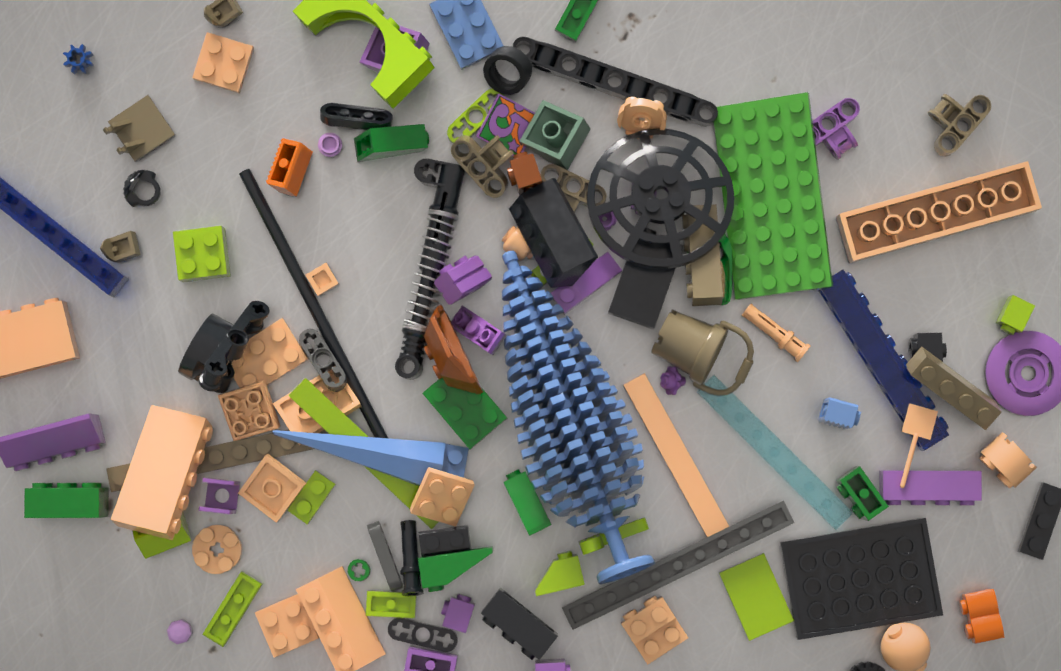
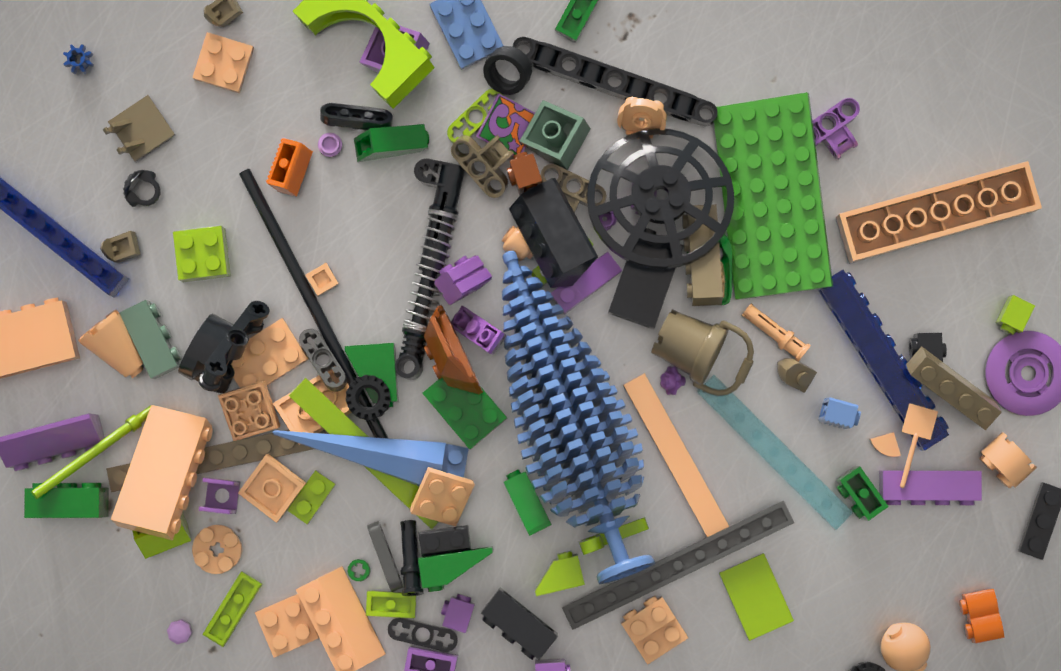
(113, 345): none -> light nougat cone
(131, 424): none -> lime bar
(151, 339): none -> sand green brick
(357, 386): none -> black tyre
(376, 361): none -> green slope
(795, 373): none -> dark tan plate
(861, 578): black plate -> none
(886, 445): none -> light nougat tile
(950, 117): dark tan piece -> none

